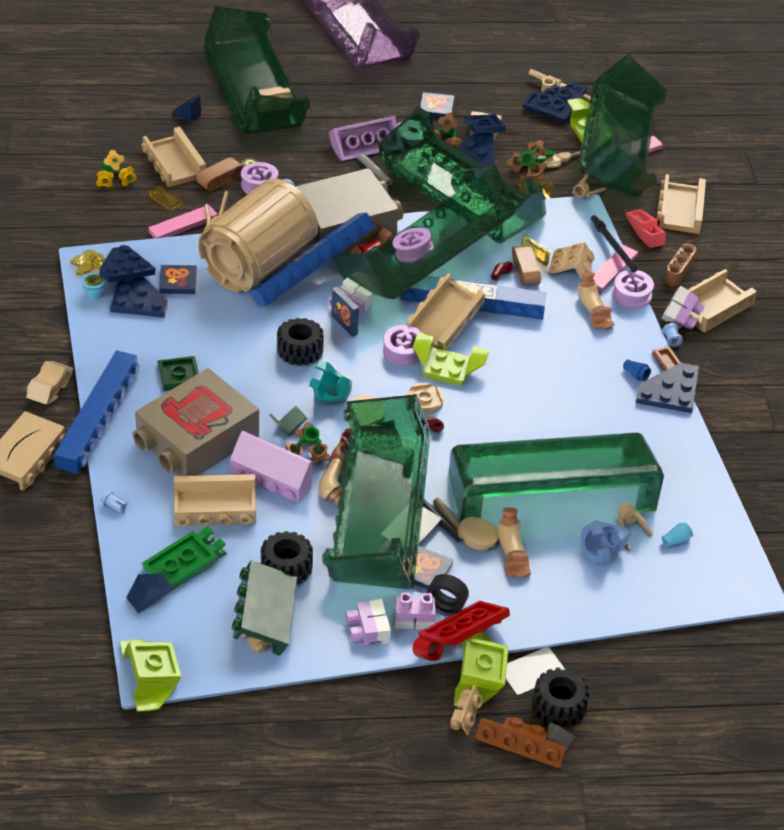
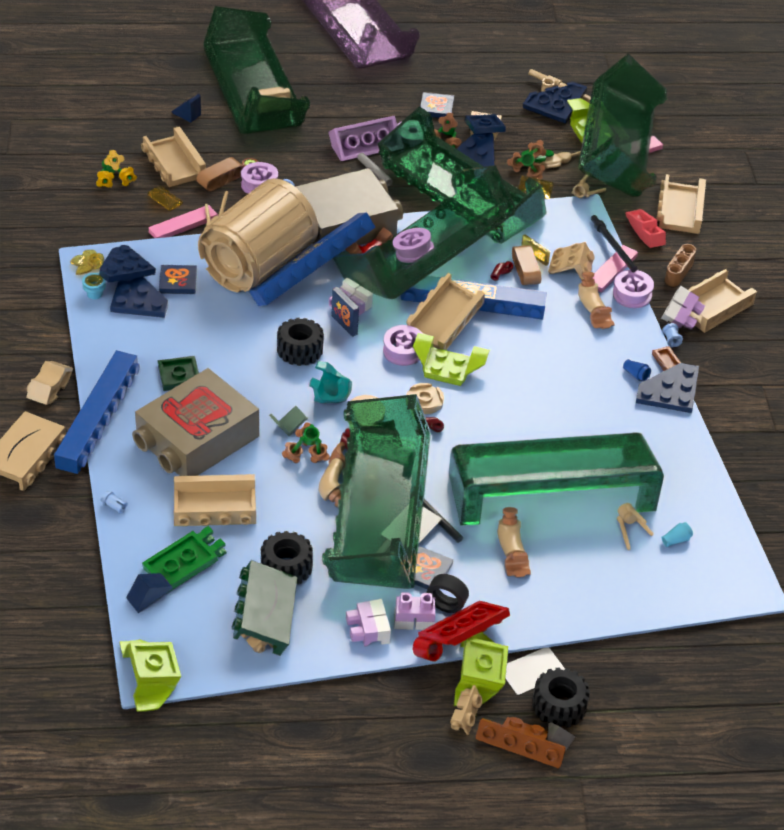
(273, 467): lavender slope -> none
(447, 513): dark tan bar -> none
(478, 533): tan tile -> none
(603, 541): medium blue piece -> none

